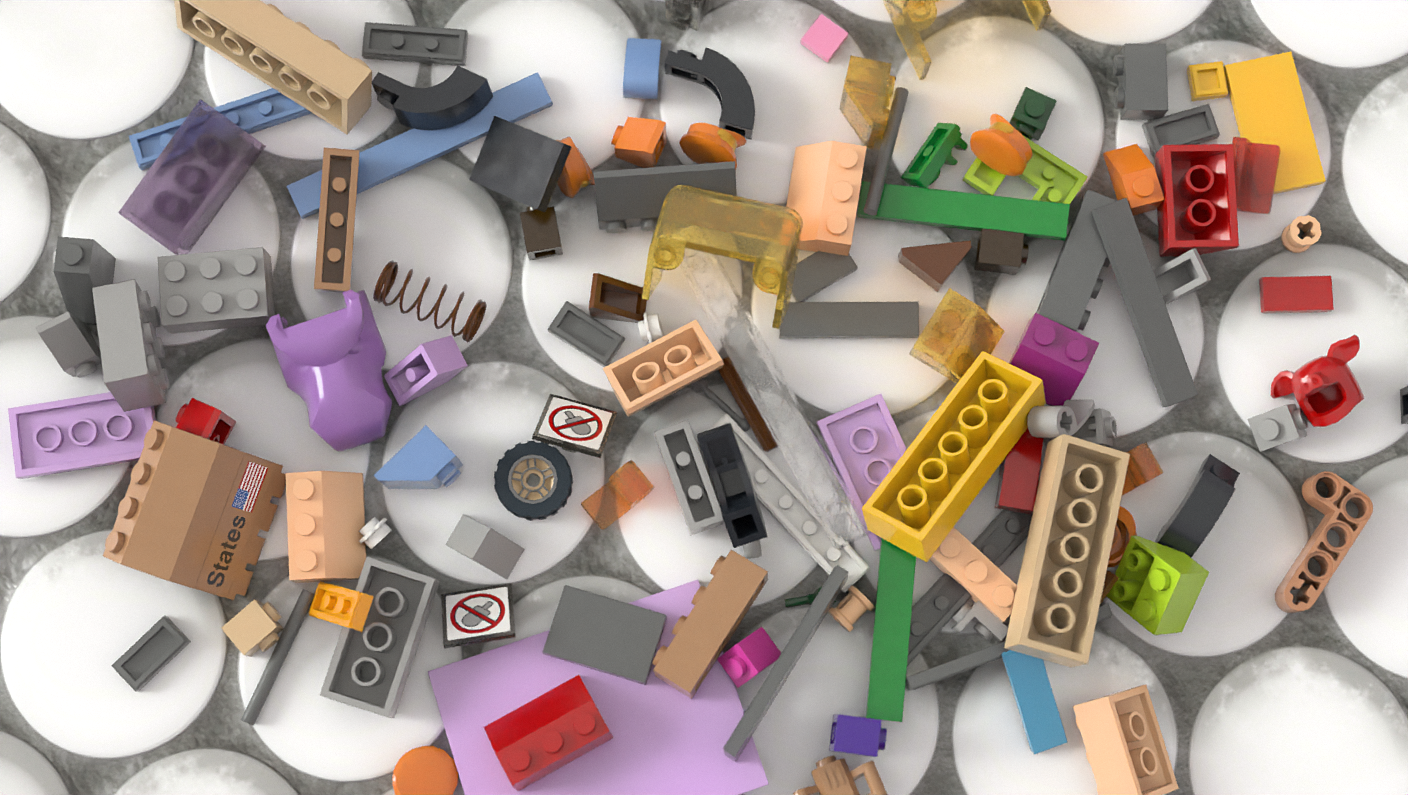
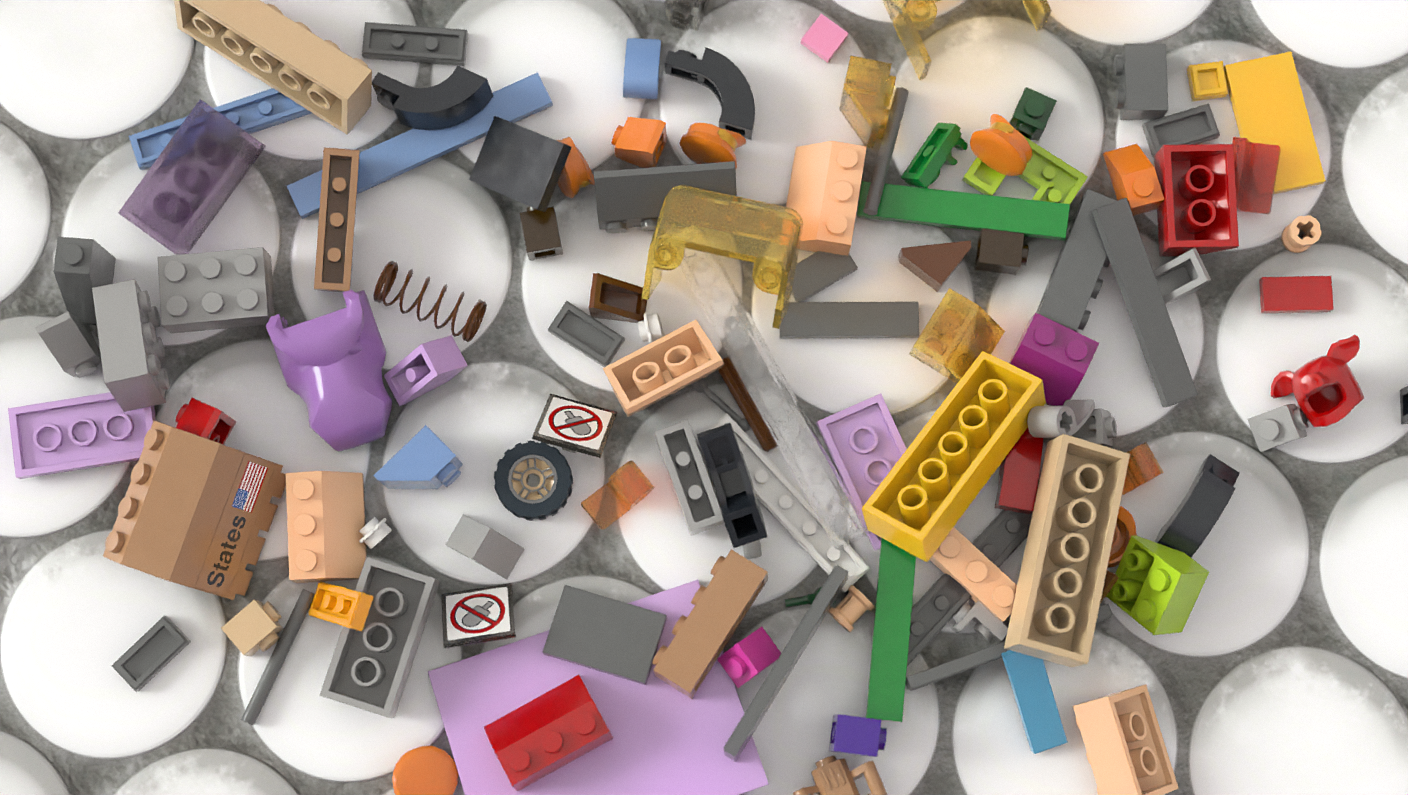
(1318, 547): nougat beam -> none

